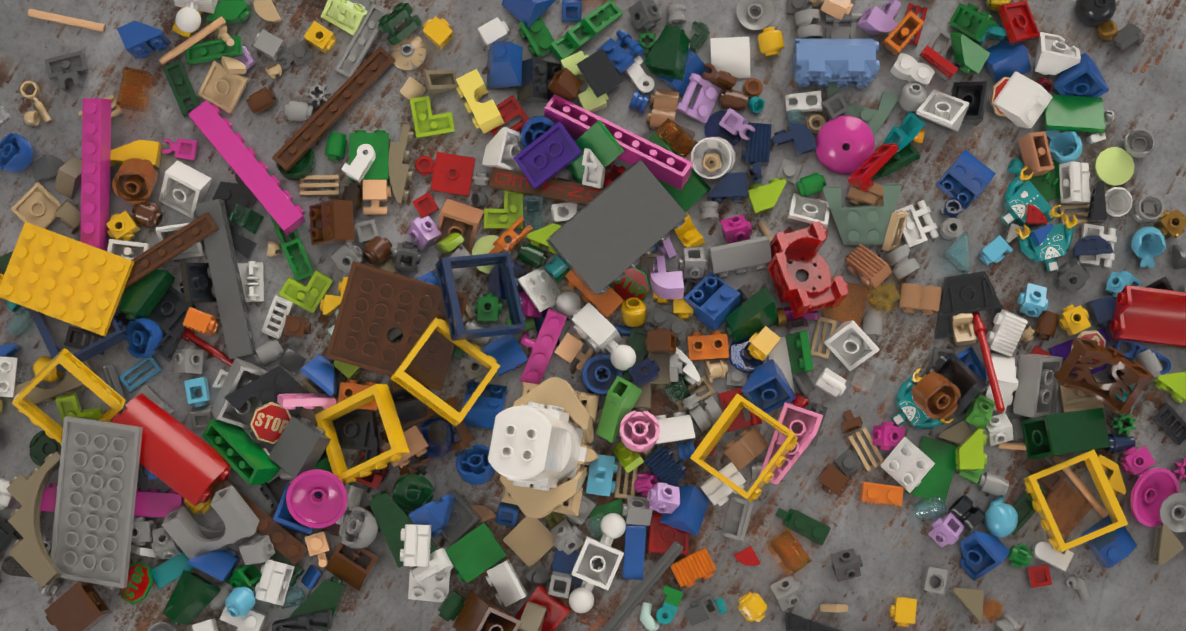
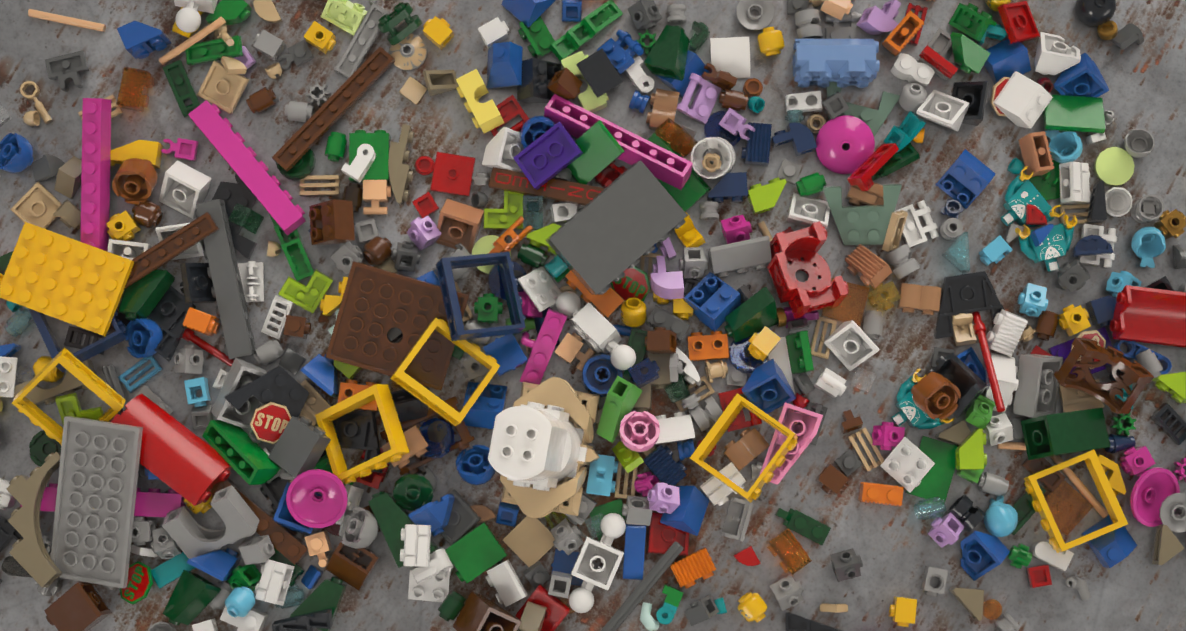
(307, 400): bright pink hinge -> none
(426, 123): lime plate -> none
(449, 243): lime slope -> none
(594, 170): white slope -> none
(755, 169): dark blue tile -> none

